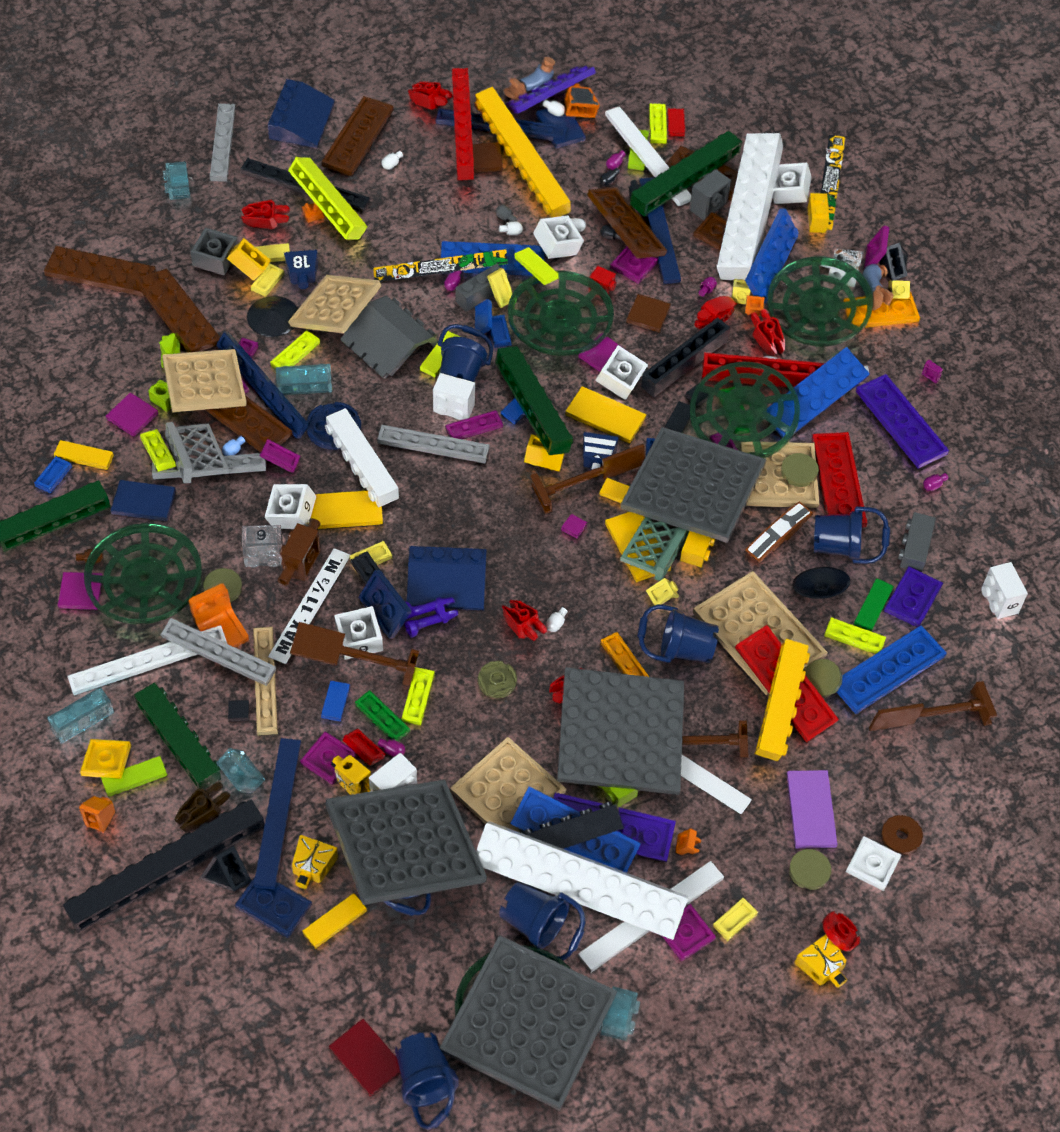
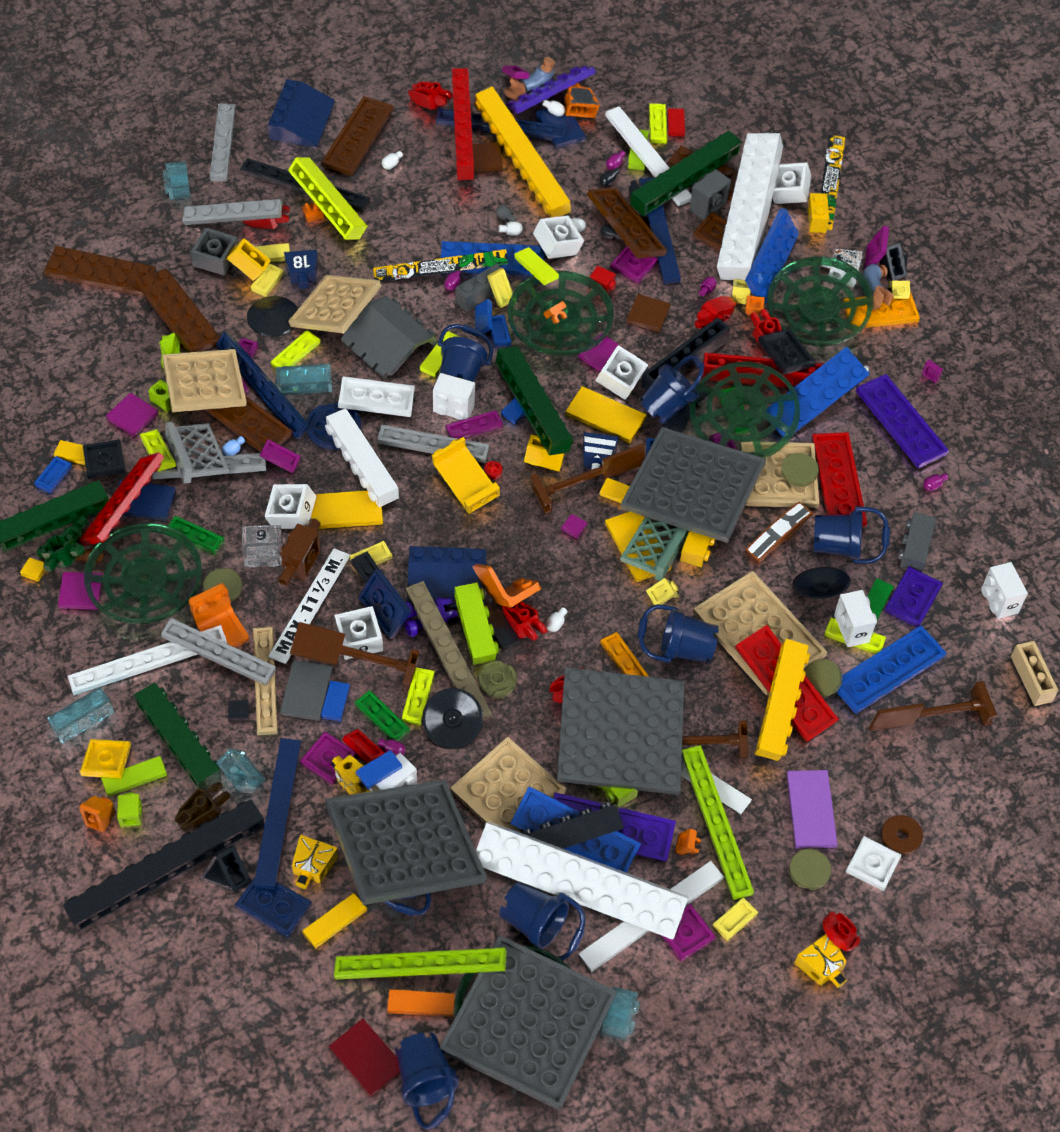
(33, 569): none -> yellow tile
(64, 548): none -> dark green piece
(104, 459): none -> black tile
(121, 499): none -> red plate
(129, 810): none -> lime brick
(199, 536): none -> green tile
(232, 212): none -> light grey plate
(306, 690): none -> dark grey tile
(376, 396): none -> white plate
(379, 769): none -> blue tile
(420, 963): none -> lime tile
(421, 1003): none -> orange tile
(444, 643): none -> dark tan plate
(452, 718): none -> black hat
(464, 476): none -> yellow panel
(475, 623): none -> lime brick
(493, 470): none -> red tile
(503, 631): none -> black tile
(511, 595): none -> orange piece
(515, 72): none -> magenta tile
(556, 310): none -> orange tile
(671, 390): none -> dark blue piece
(717, 823): none -> lime plate
(786, 351): none -> black tile
(855, 618): none -> white brick
(1034, 673): none -> tan brick

